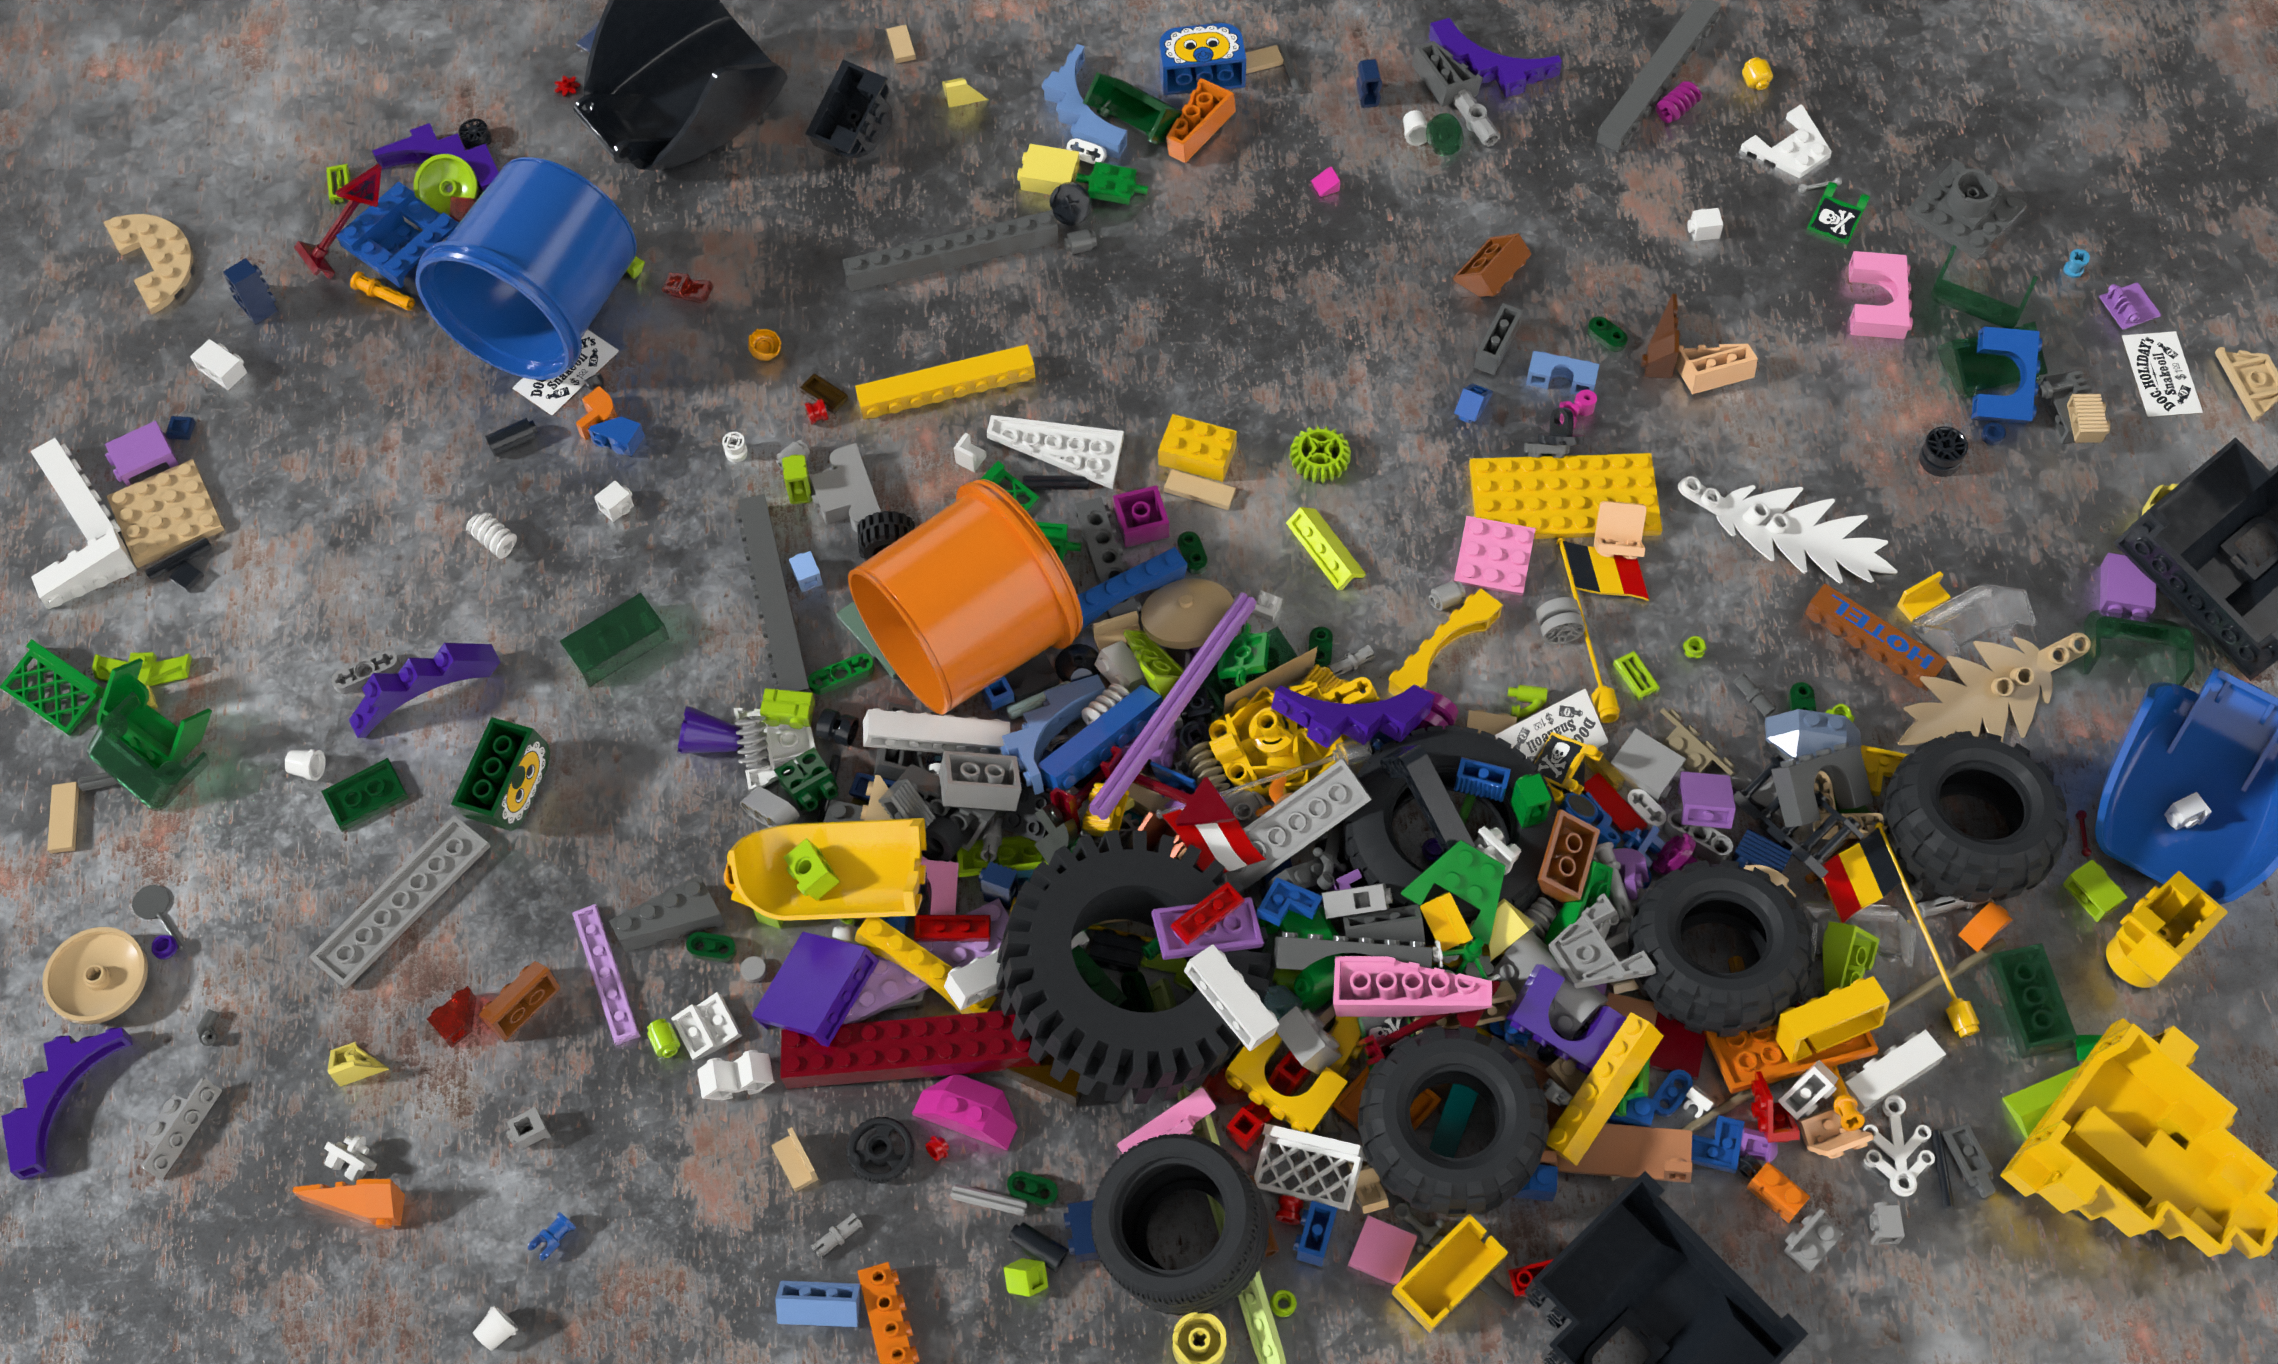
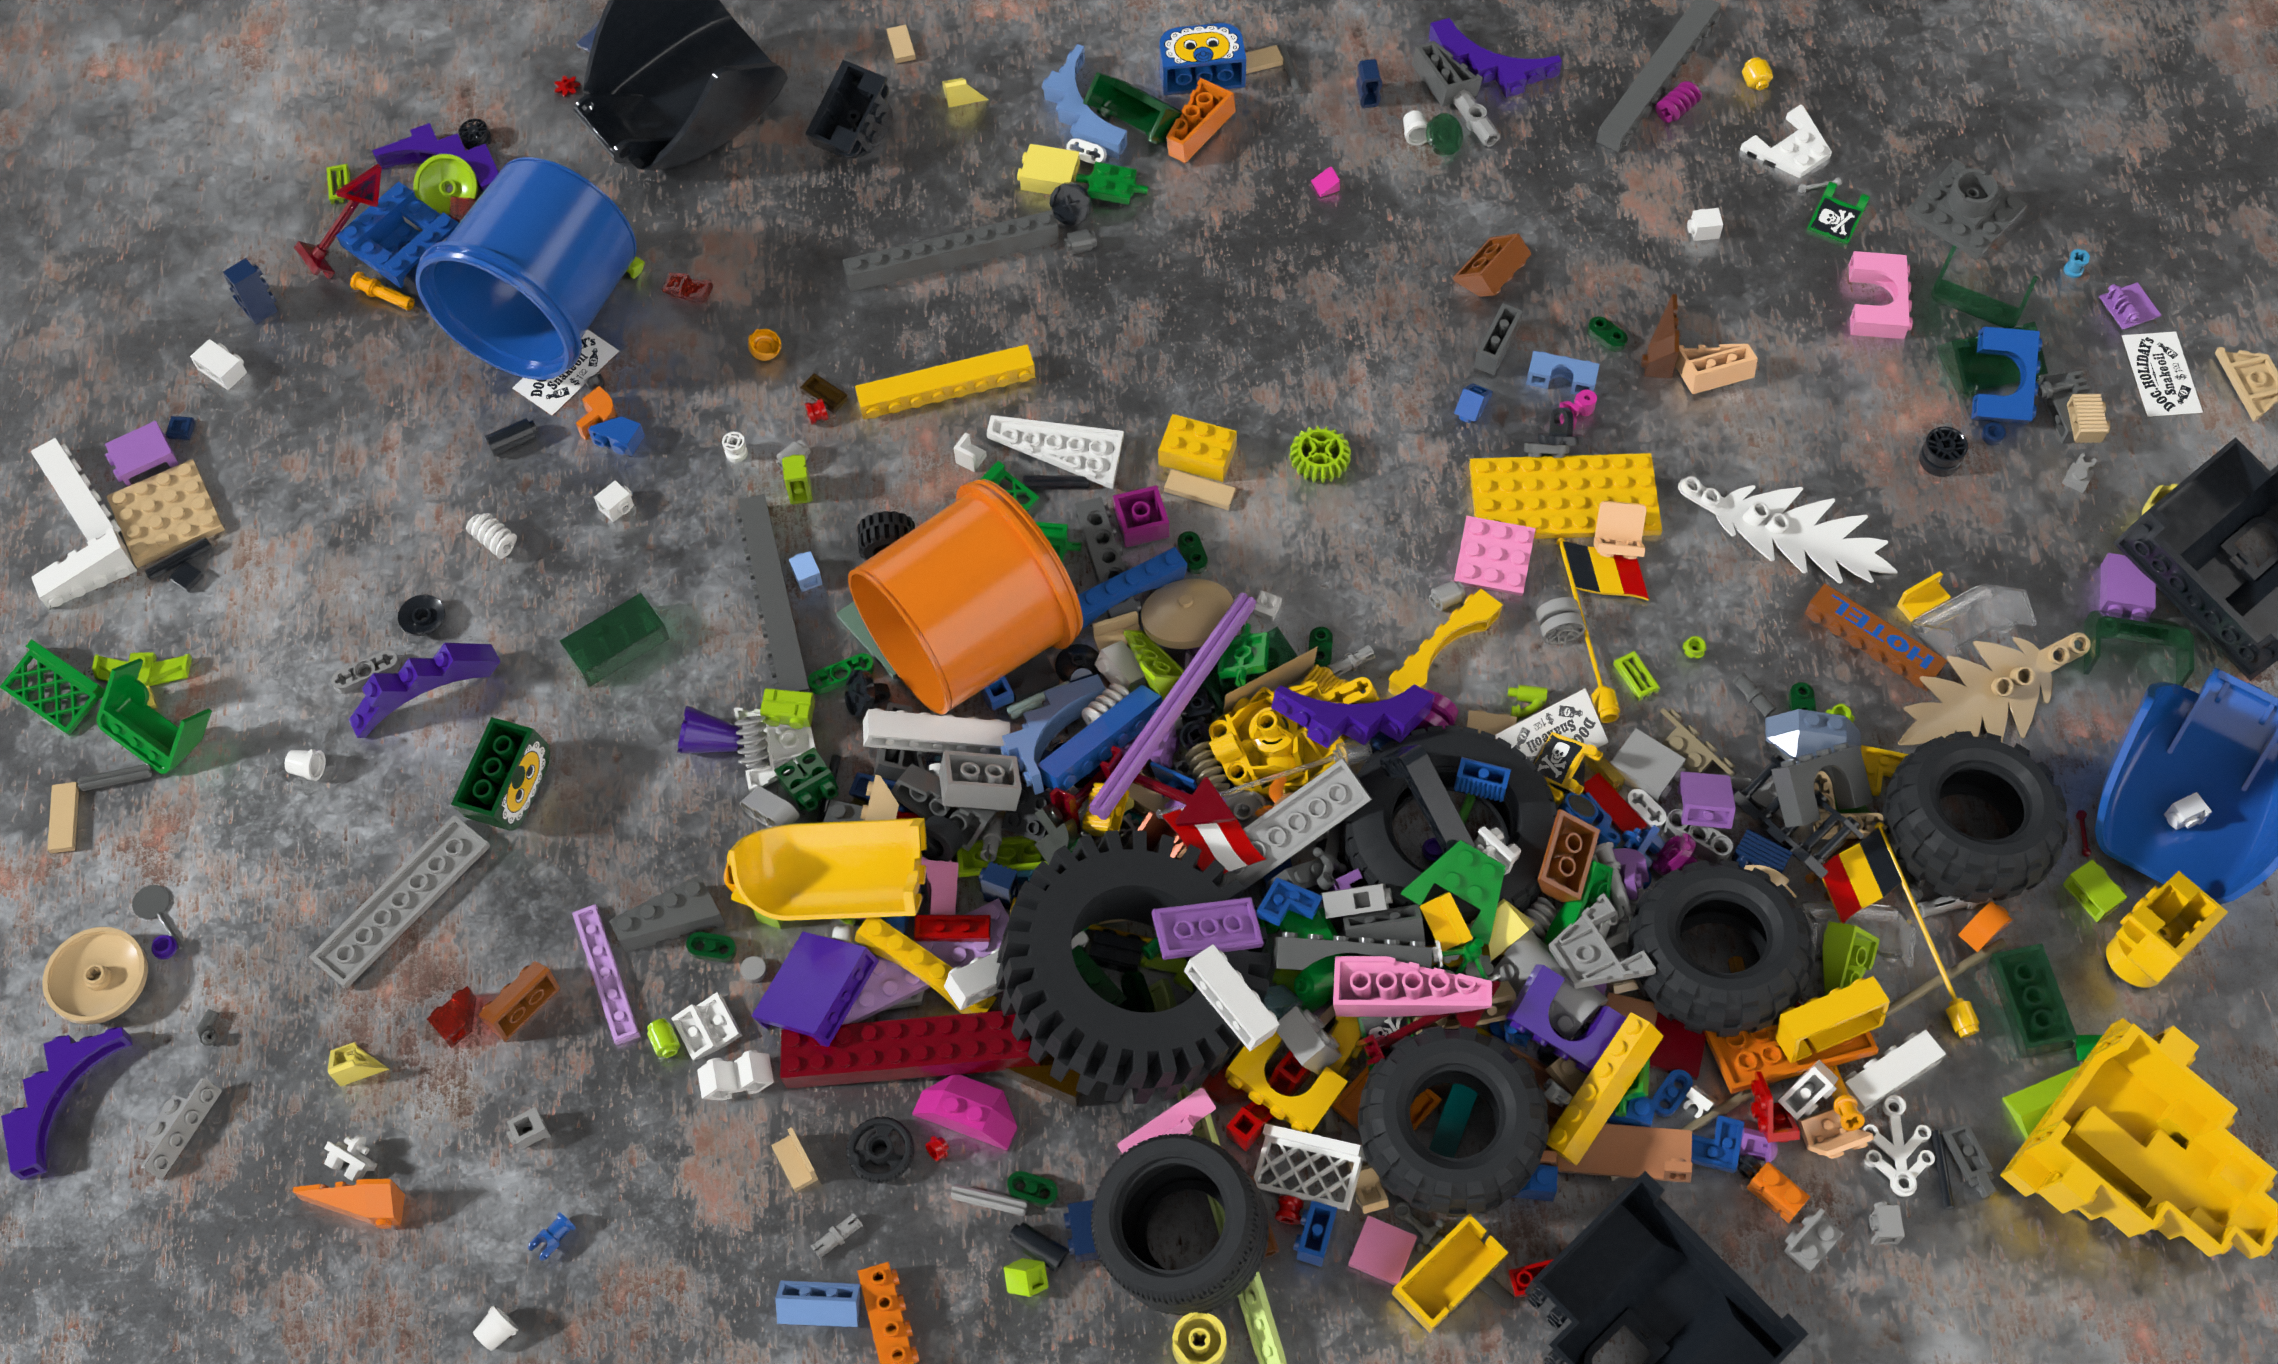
(150, 786): clear green windscreen -> none
(165, 250): tan plate -> none
(364, 794): dark green tile -> none
(420, 607): none -> black dish
(811, 870): lime brick -> none
(837, 727): black wheel -> none
(844, 489): light grey brick -> none
(864, 693): none -> black tile
(905, 802): dark grey brick -> none
(1207, 913): red tile -> none
(1283, 1295): lime plate -> none
(1325, 547): neon yellow panel -> none
(1530, 800): green brick -> none
(2079, 474): none -> light grey plate

